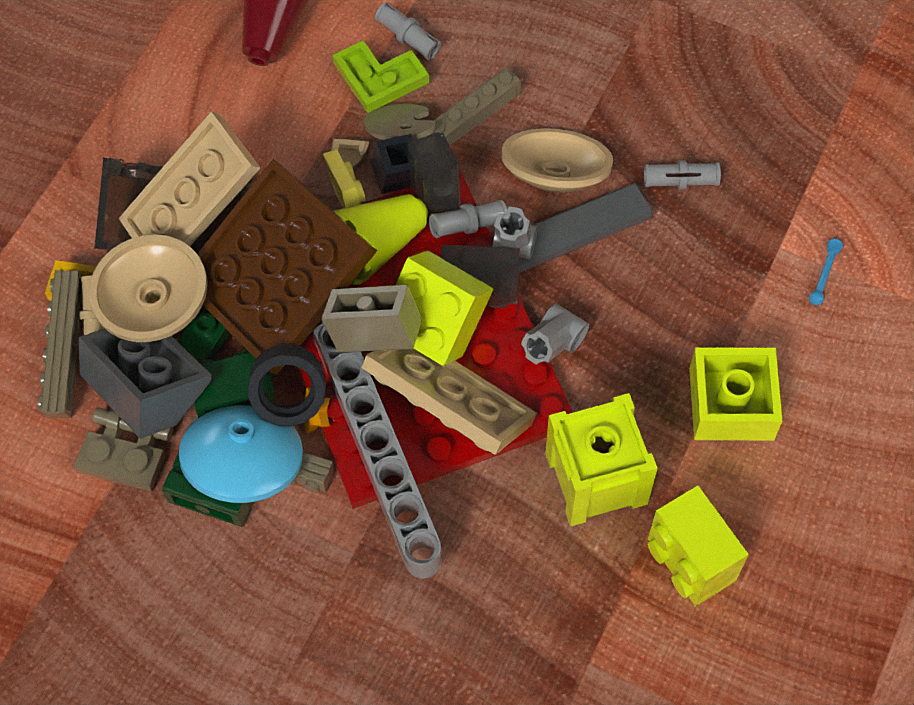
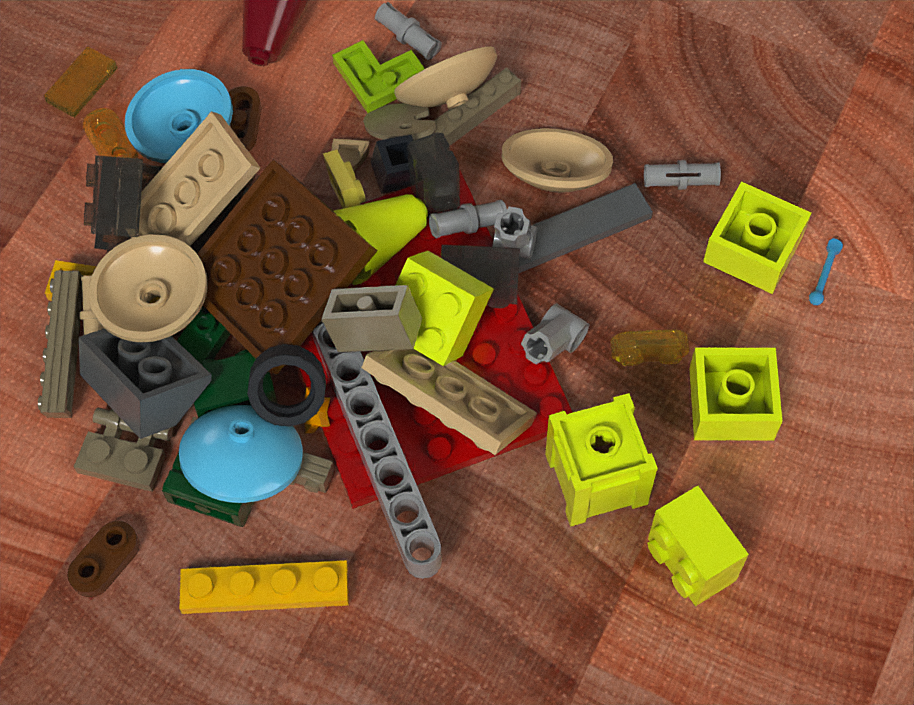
(80, 82): none -> clear yellow tile
(105, 558): none -> reddish brown plate
(112, 141): none -> clear yellow plate
(115, 196): none -> clear smoke brick
(171, 110): none -> medium azure dish
(245, 123): none -> reddish brown plate
(264, 587): none -> yellow plate
(448, 80): none -> tan dish
(647, 346): none -> clear yellow plate
(756, 237): none -> neon yellow brick

